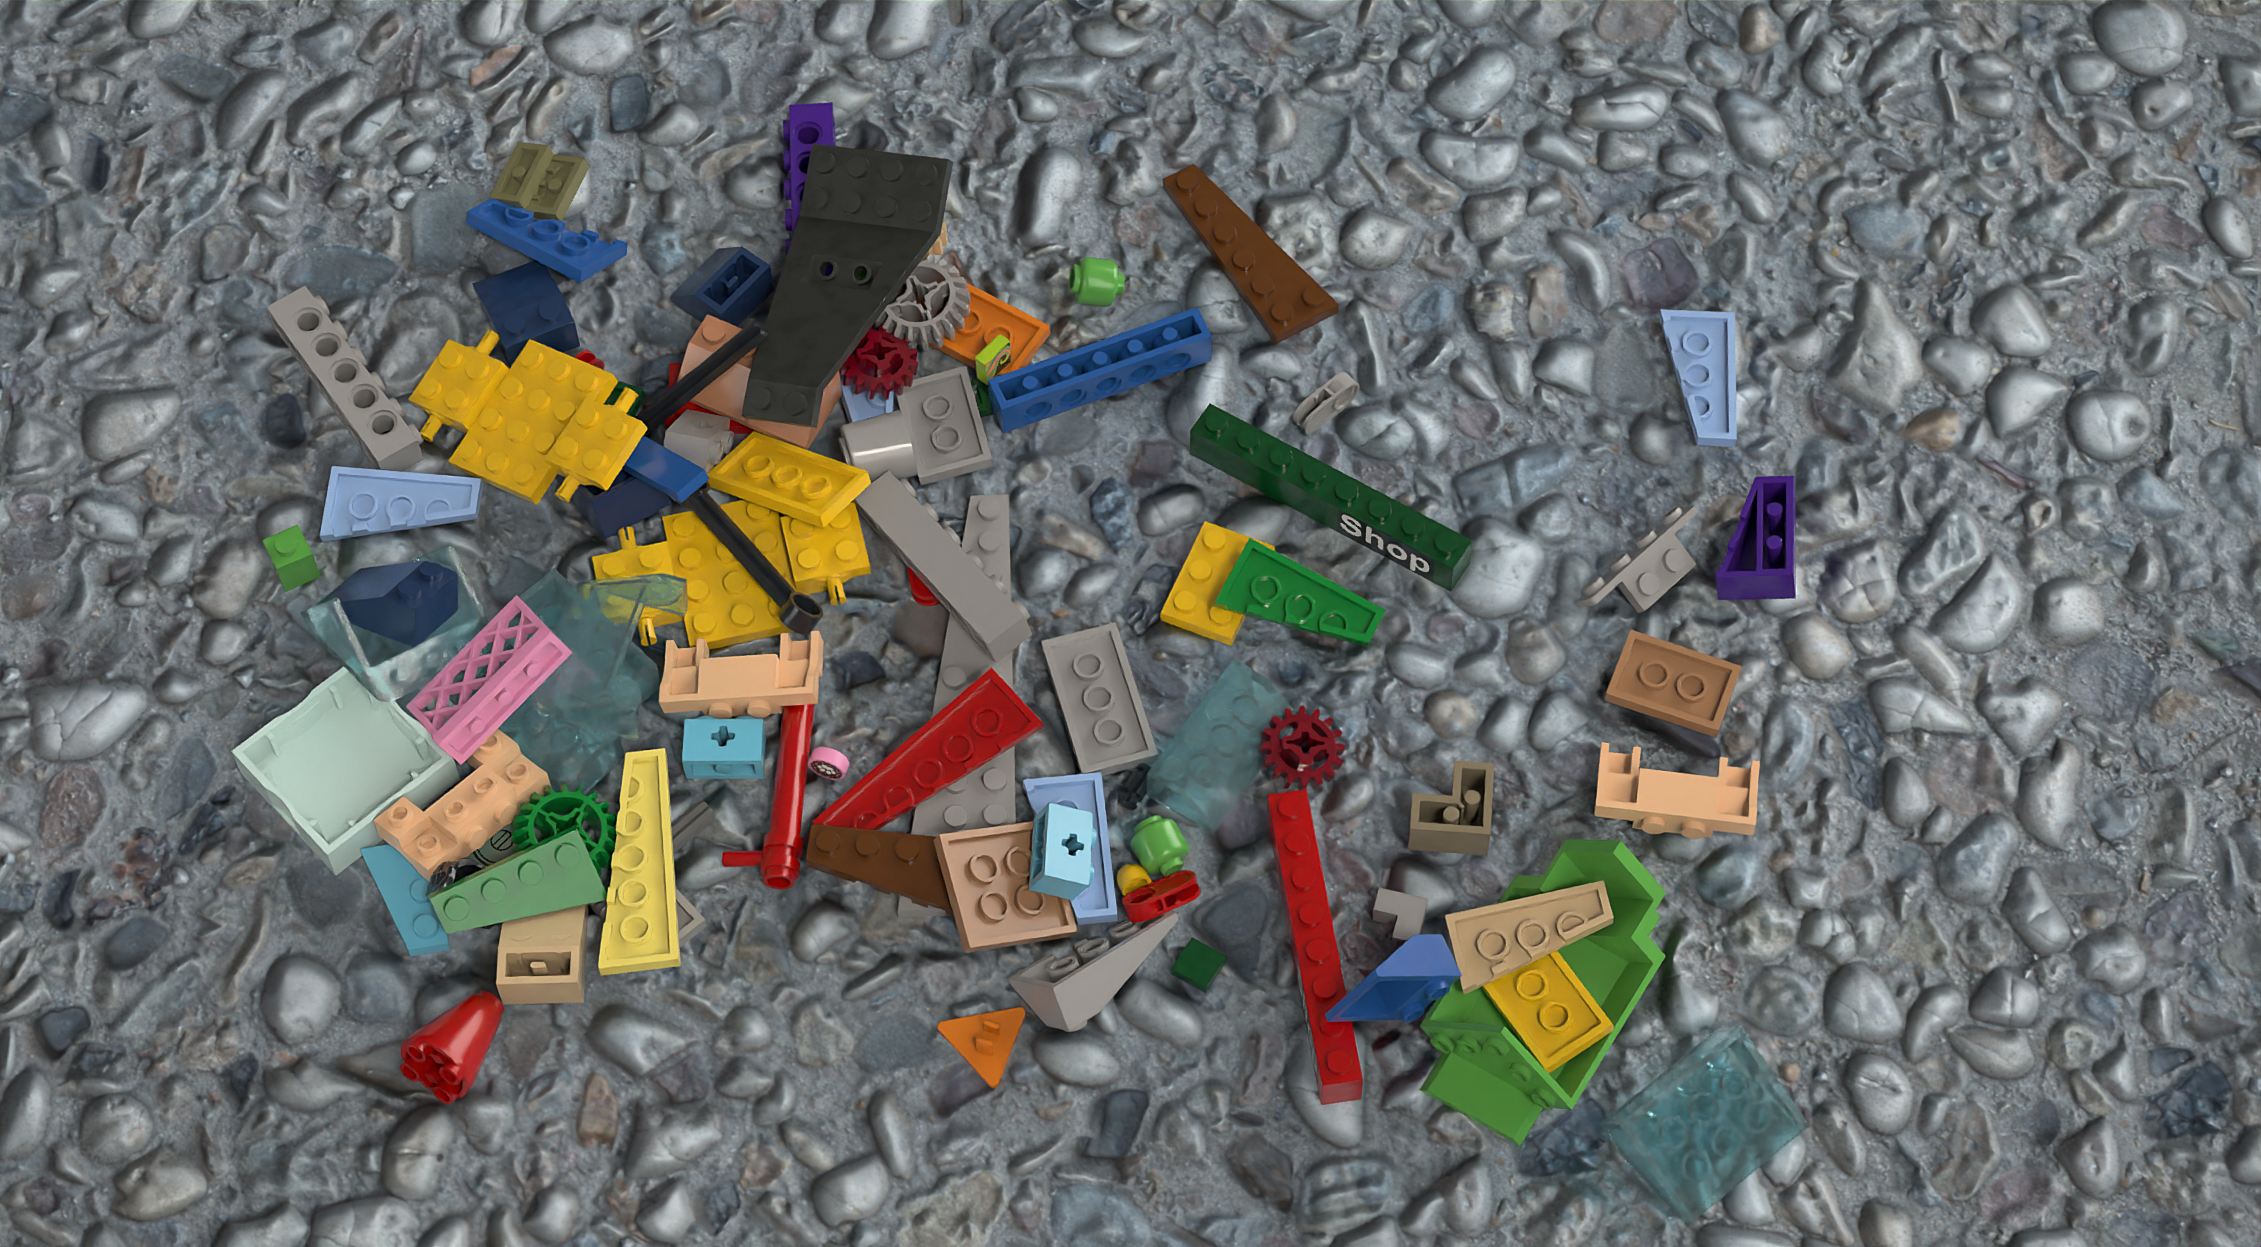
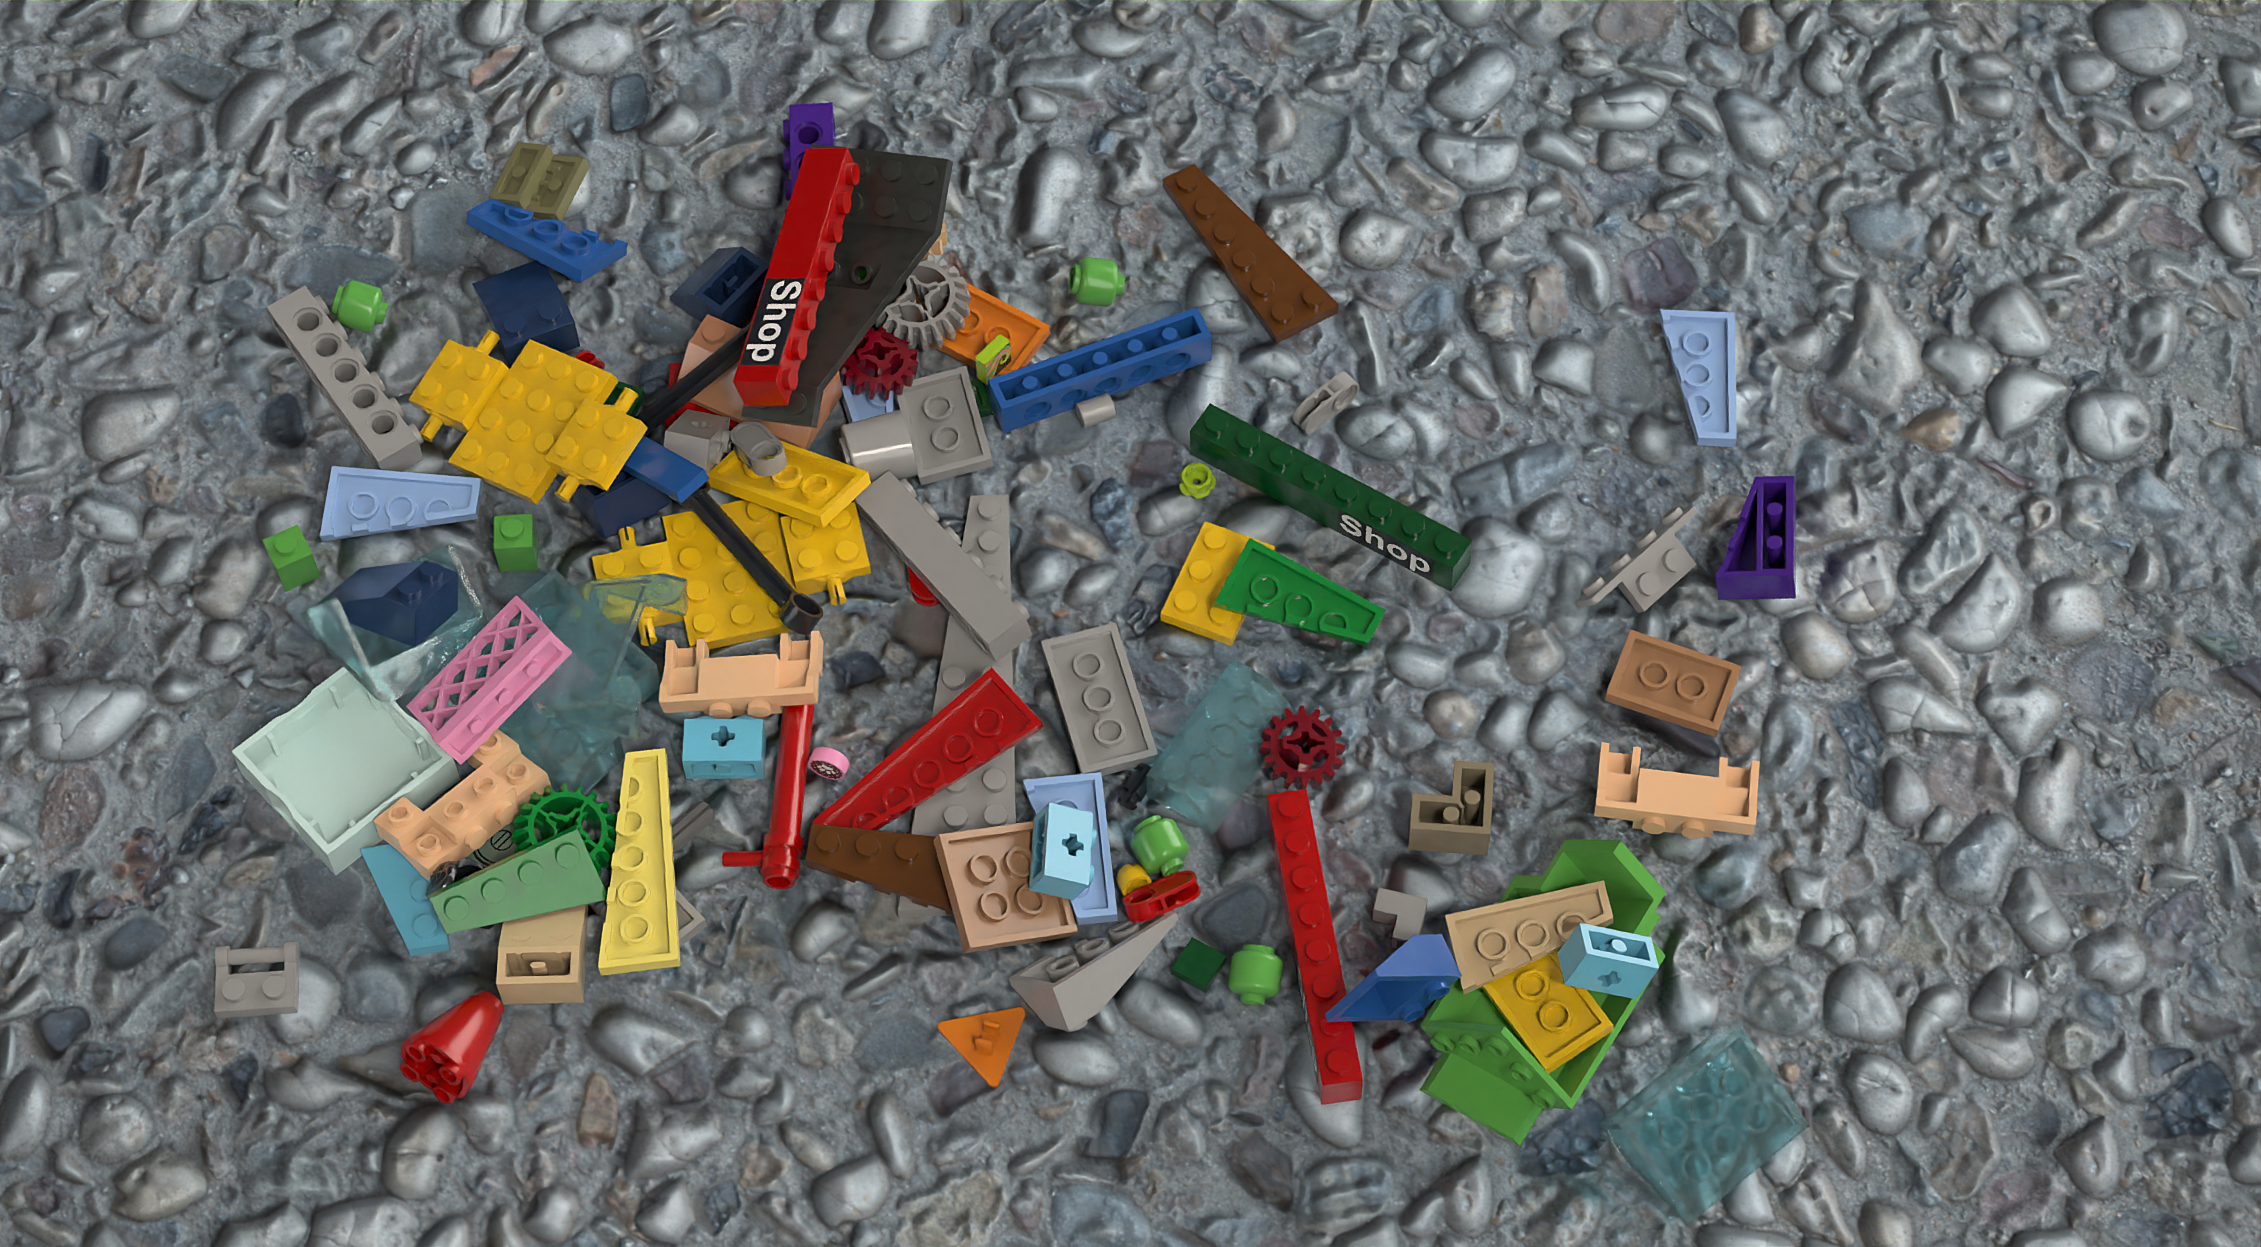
(258, 991): none -> light grey plate
(359, 306): none -> bright green head
(516, 542): none -> bright green brick
(755, 441): none -> light grey piece
(796, 277): none -> red brick
(1095, 410): none -> light grey hinge
(1197, 472): none -> lime plate
(1255, 974): none -> bright green head
(1607, 961): none -> medium azure brick

